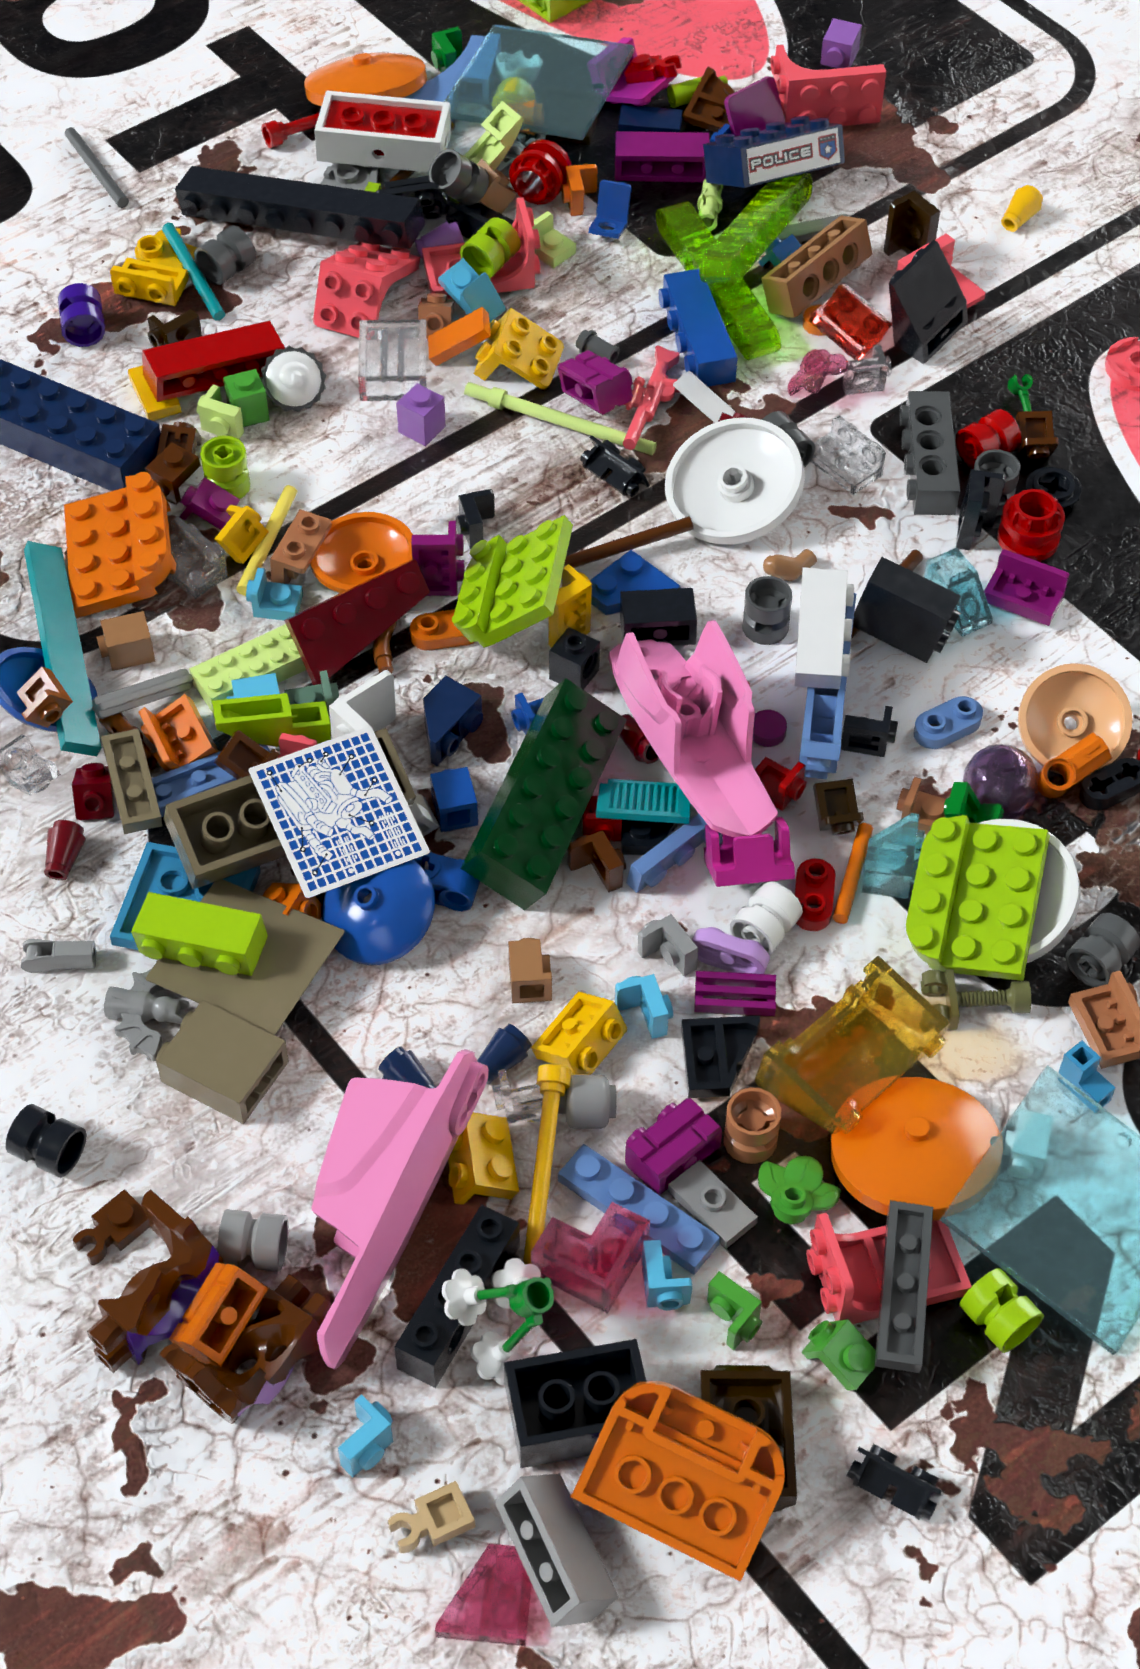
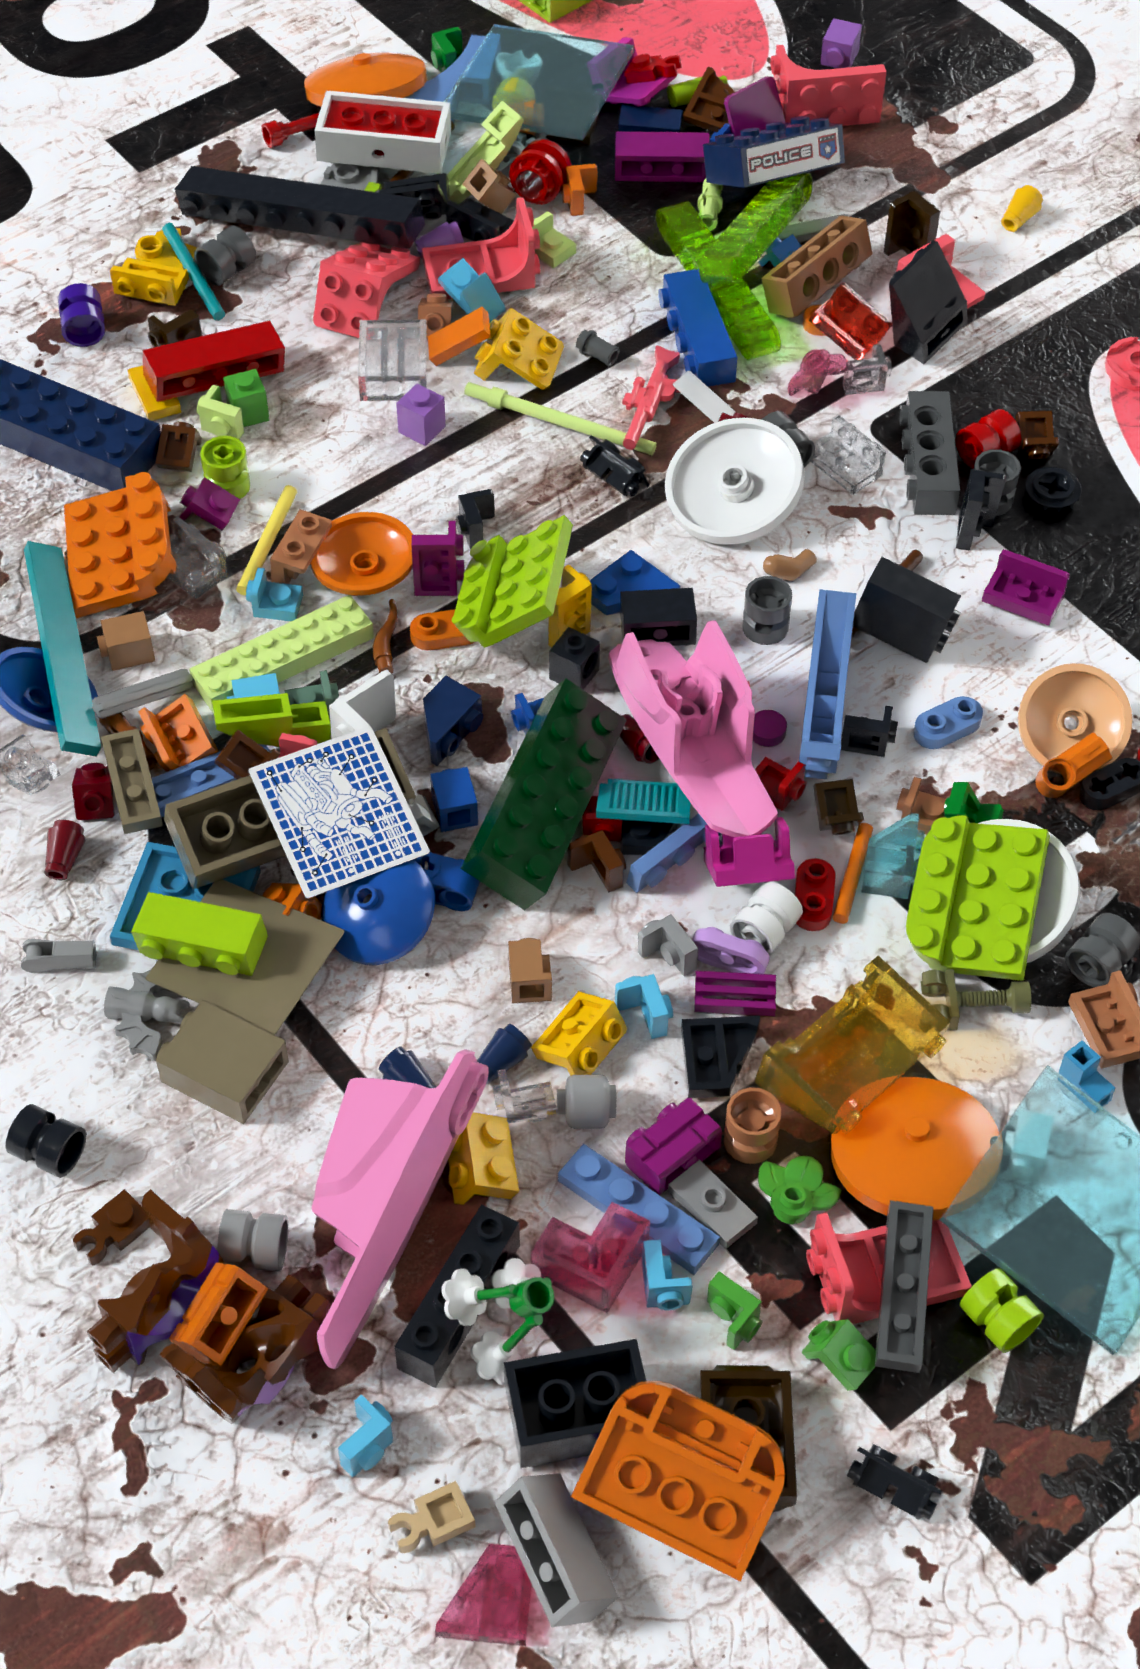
(43, 698): dark orange bracket -> none
(96, 167): dark grey bar -> none
(172, 469): reddish brown bracket -> none
(241, 533): yellow bracket -> none
(293, 378): white piece -> none
(347, 623): dark red wing -> none
(459, 177): dark grey wheel -> none
(491, 246): lime wheel -> none
(553, 1082): yellow piece -> none
(595, 382): magenta brick -> none
(612, 209): blue bracket -> none
(629, 542): reddish brown bar -> none
(823, 628): white brick -> none
(958, 575): clear light blue slope -> none
(1003, 777): clear purple cylinder -> none
(1022, 391): green hand -> none
(1031, 524): red piece -> none

